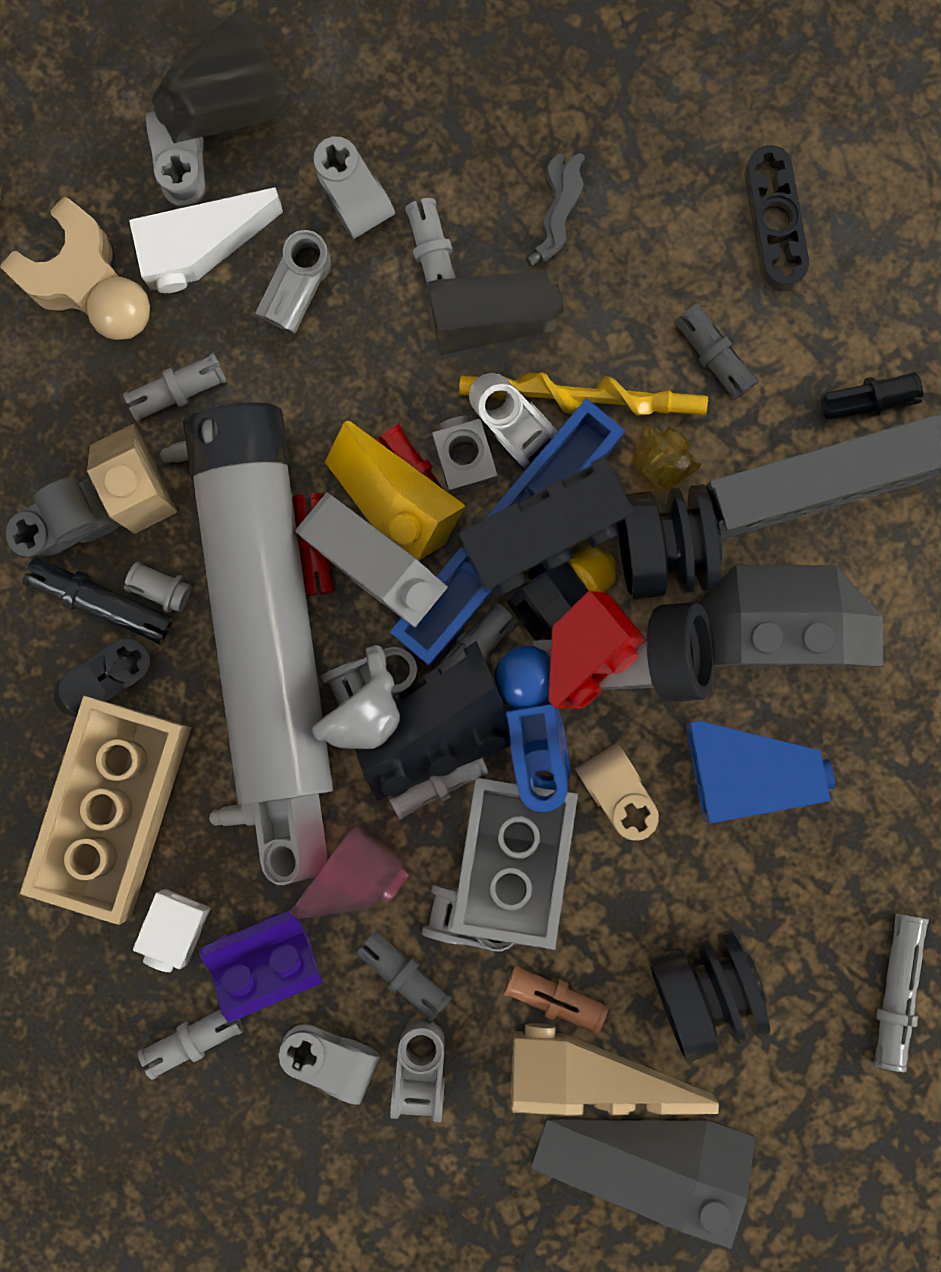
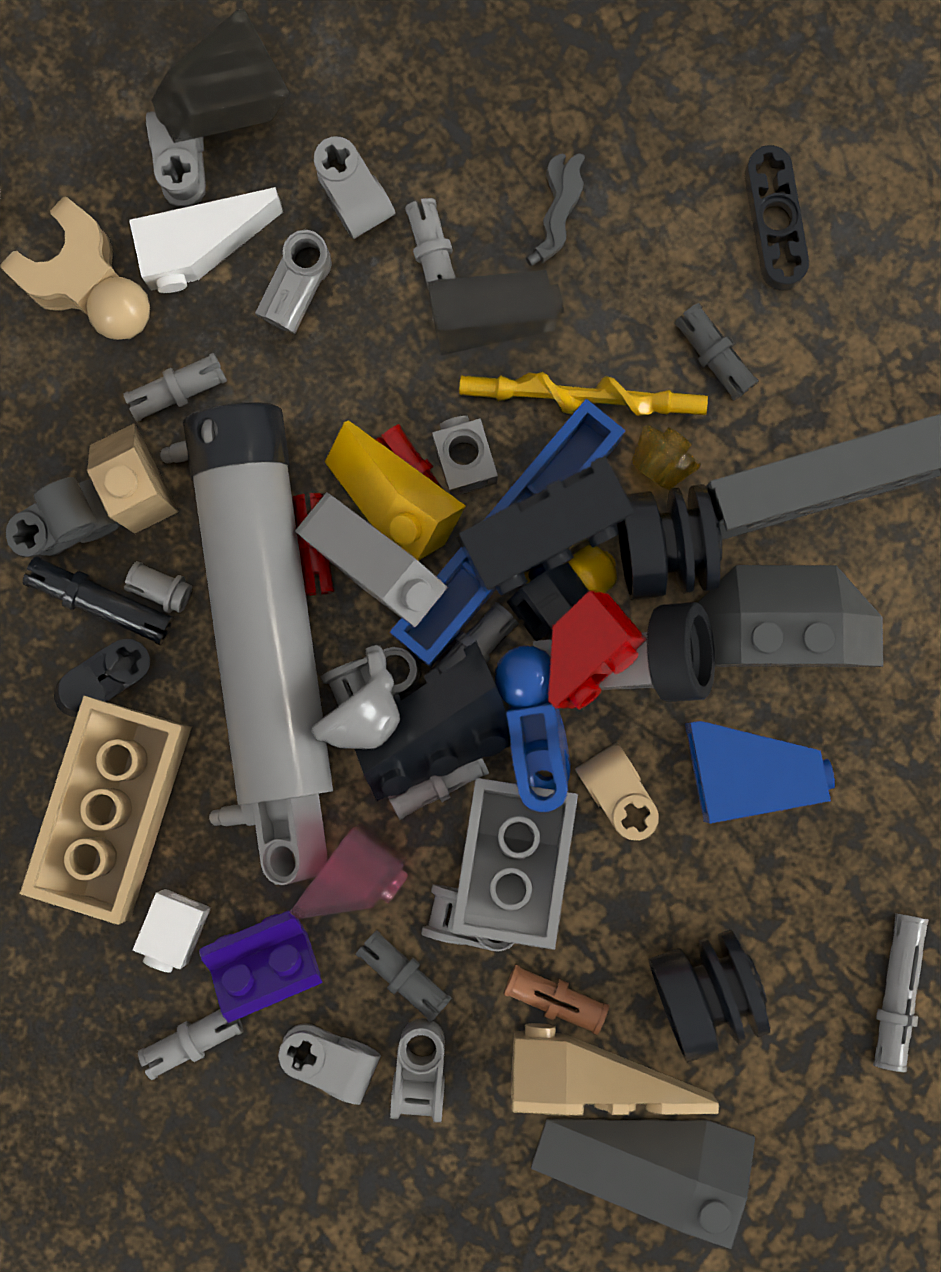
(516, 423): white piece -> none
(873, 396): black axle -> none

